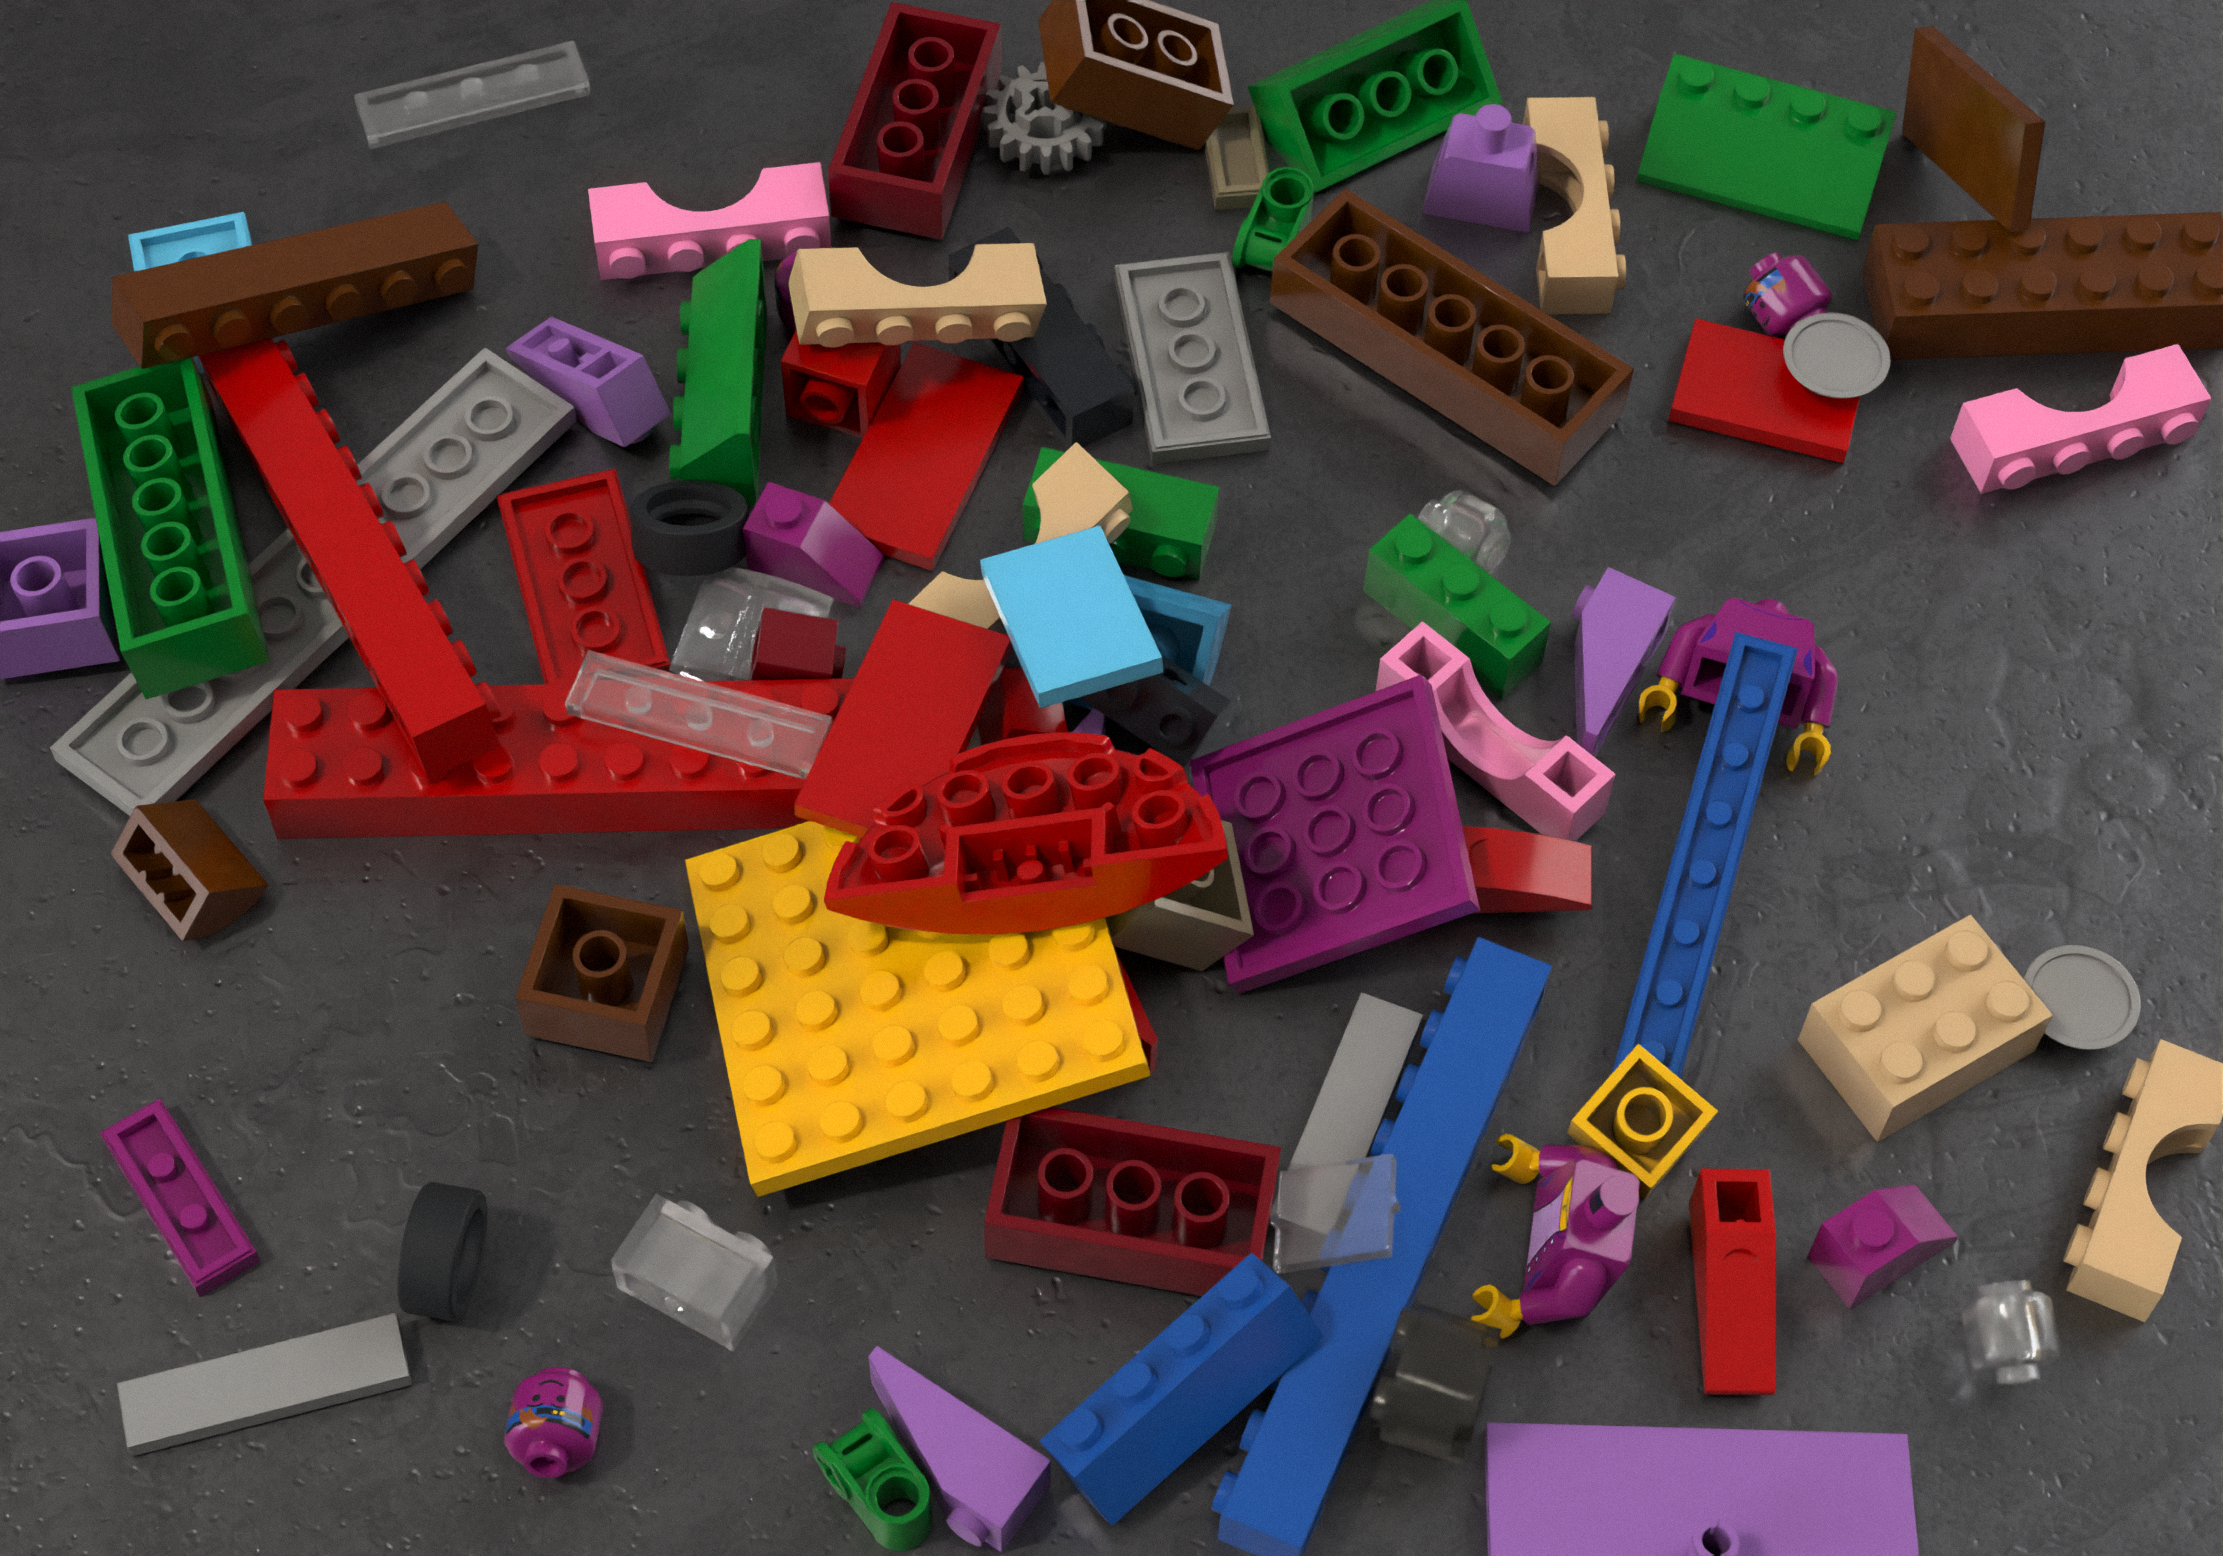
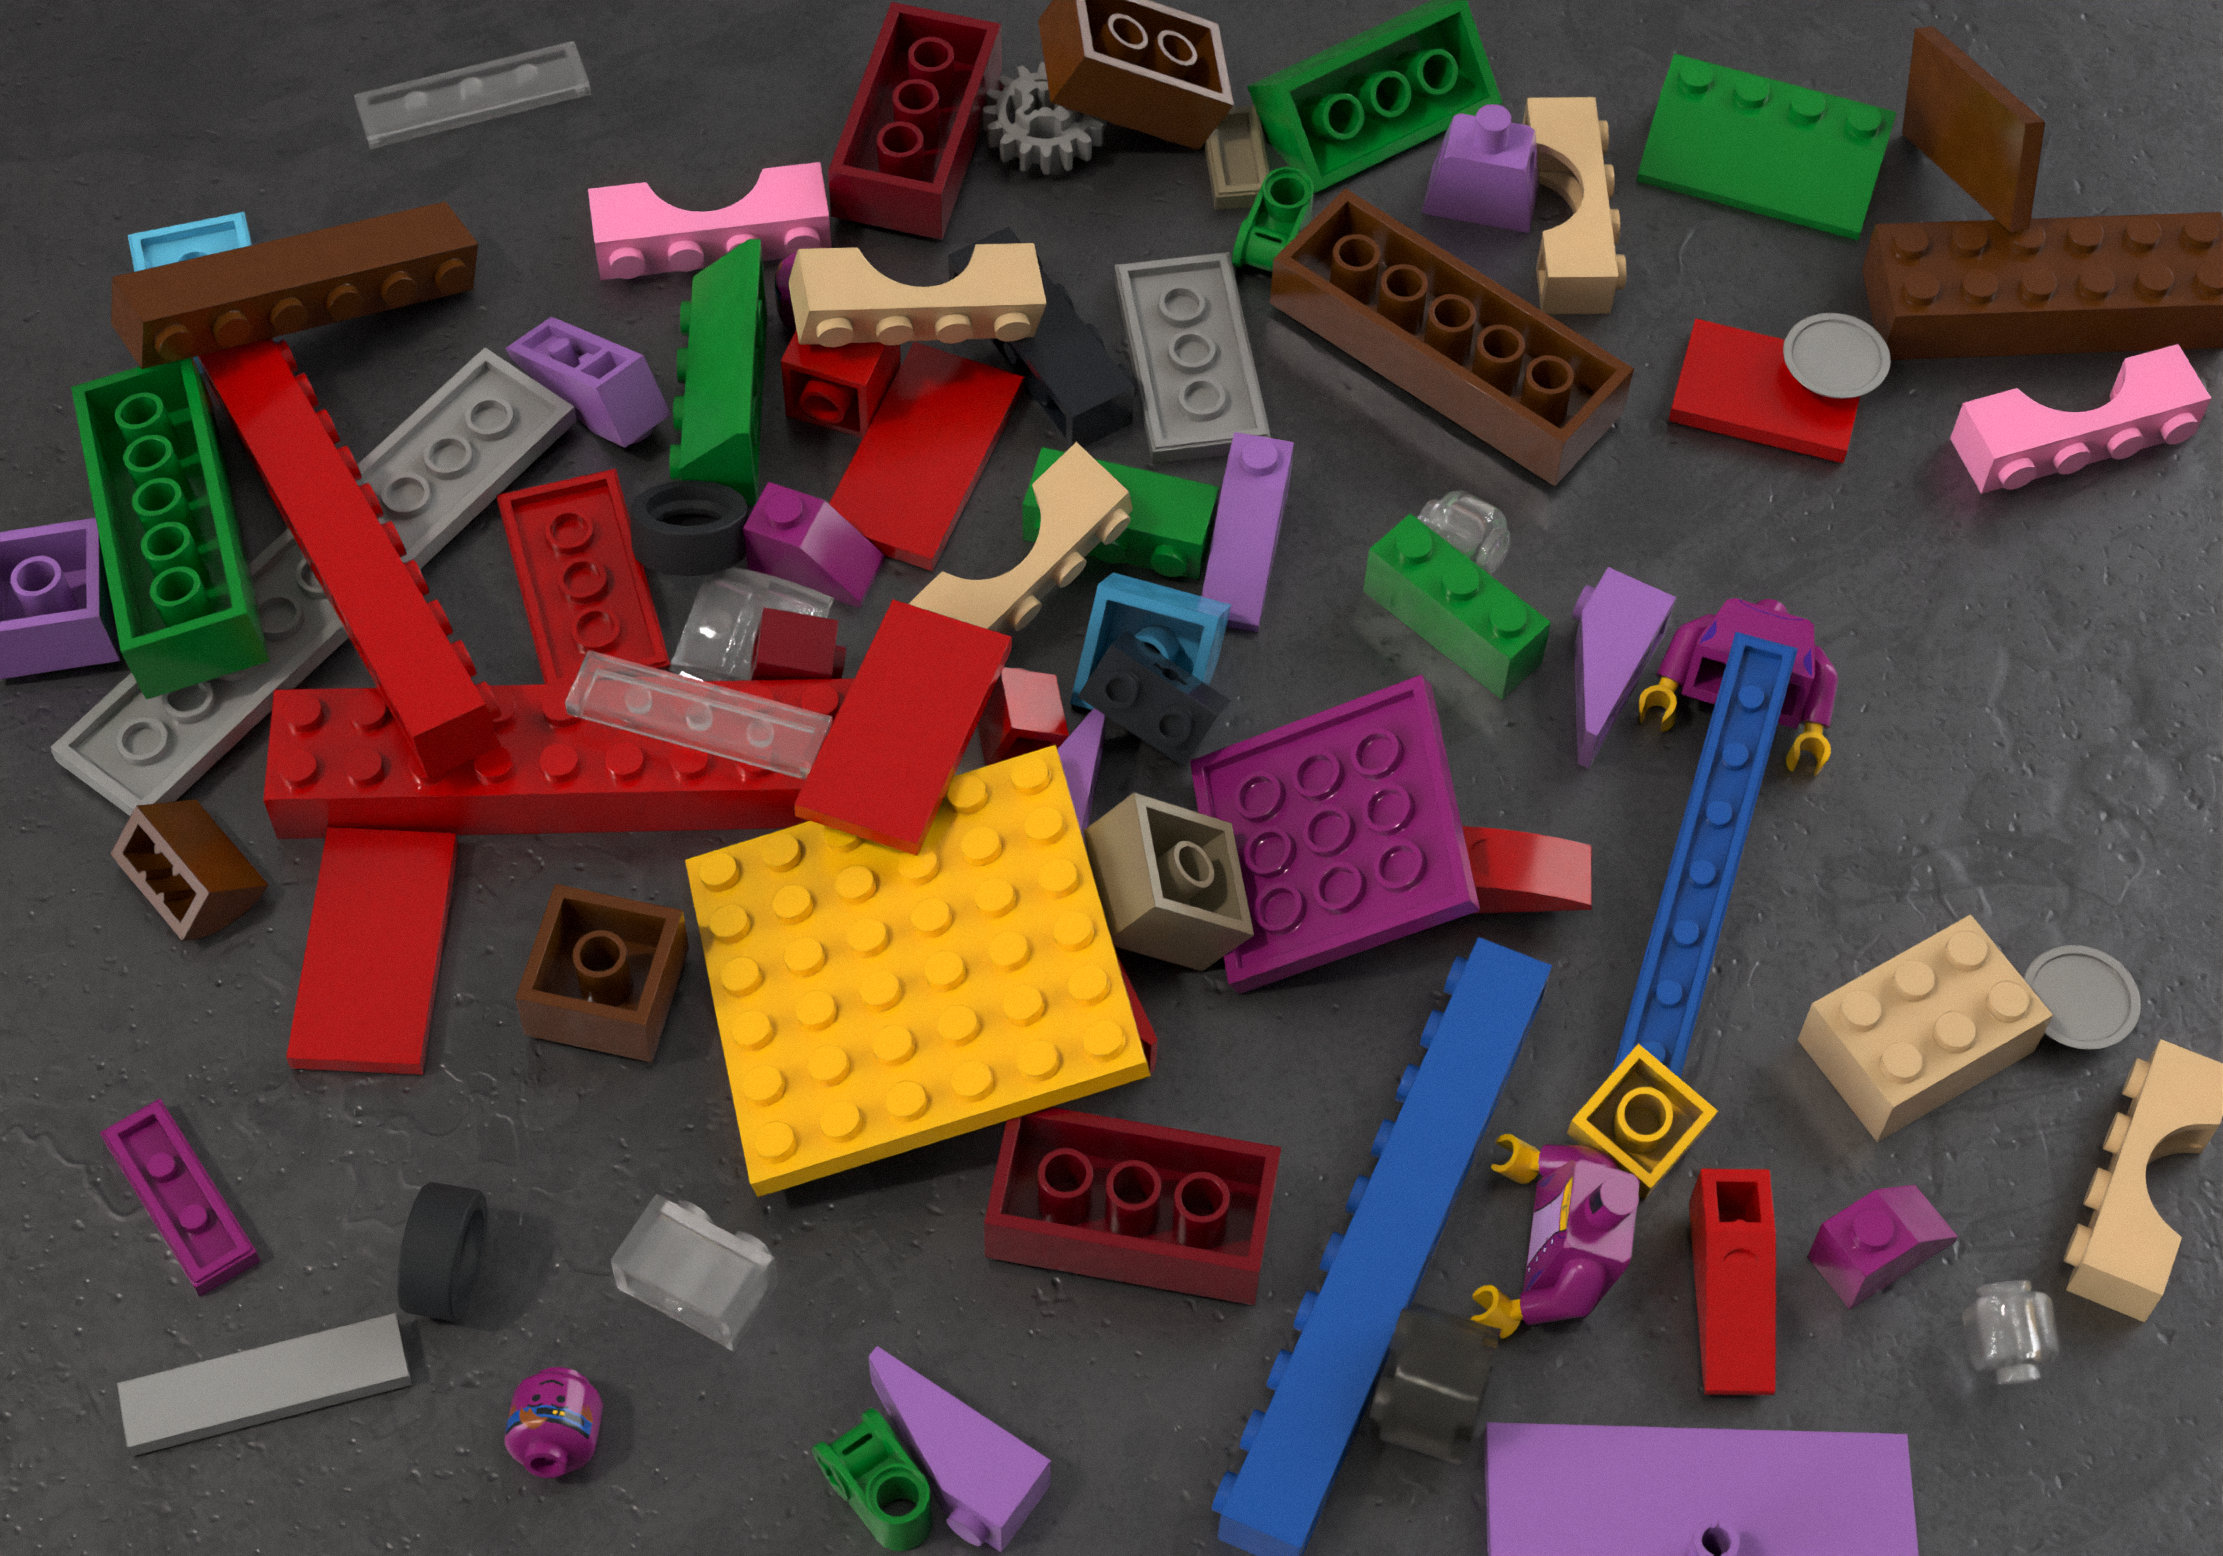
(373, 951): none -> red tile
(1029, 840): red brick -> none
(1071, 616): medium azure tile -> none
(1182, 1388): blue brick -> none
(1248, 526): none -> medium lavender slope
(1335, 1214): clear piece -> none
(1358, 1085): light grey tile -> none
(1544, 782): bright pink arch -> none
(1785, 293): magenta head -> none

